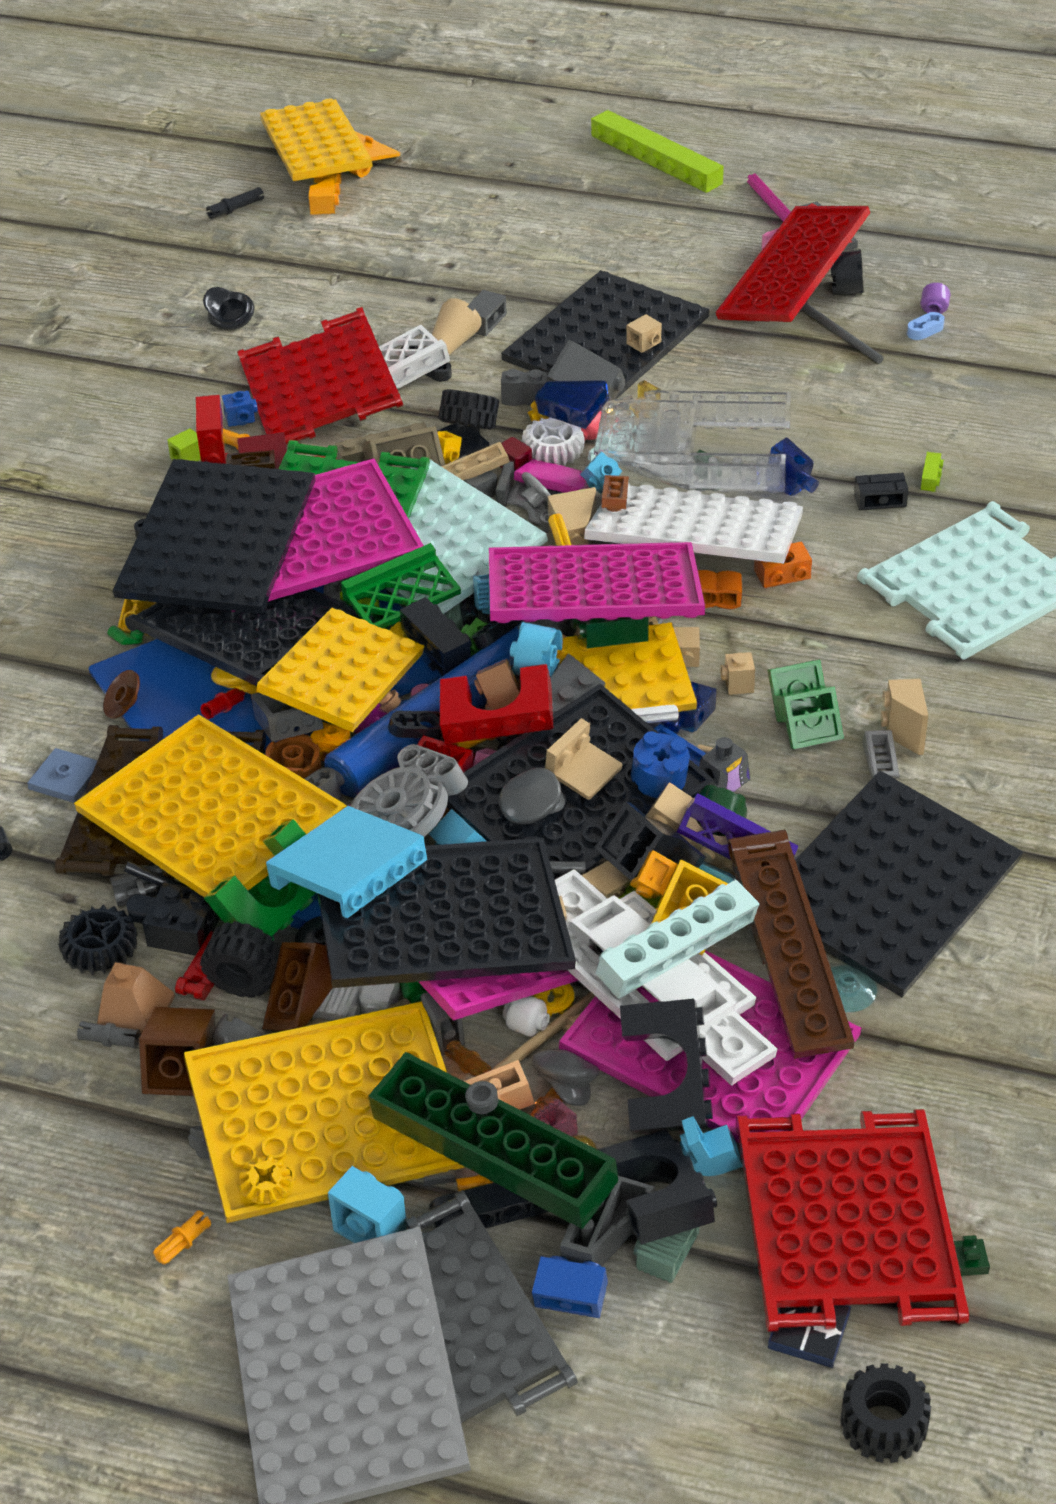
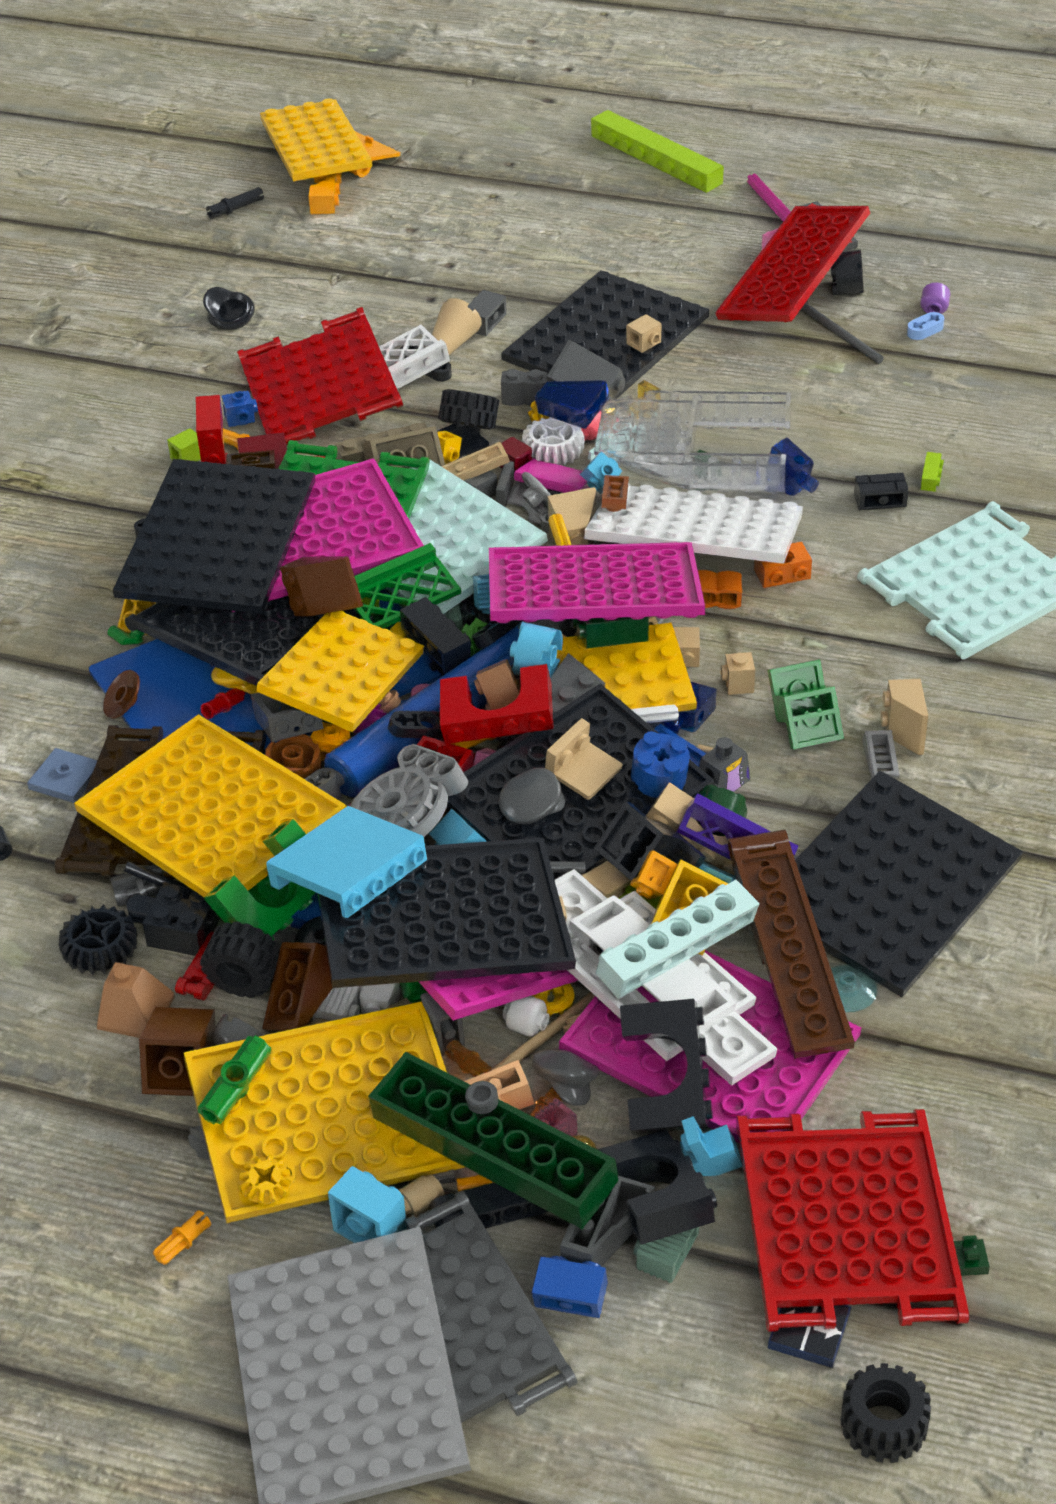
(108, 1034): dark grey pin -> none
(226, 1093): none -> green piece
(320, 585): none -> reddish brown slope
(420, 1194): none -> tan brick

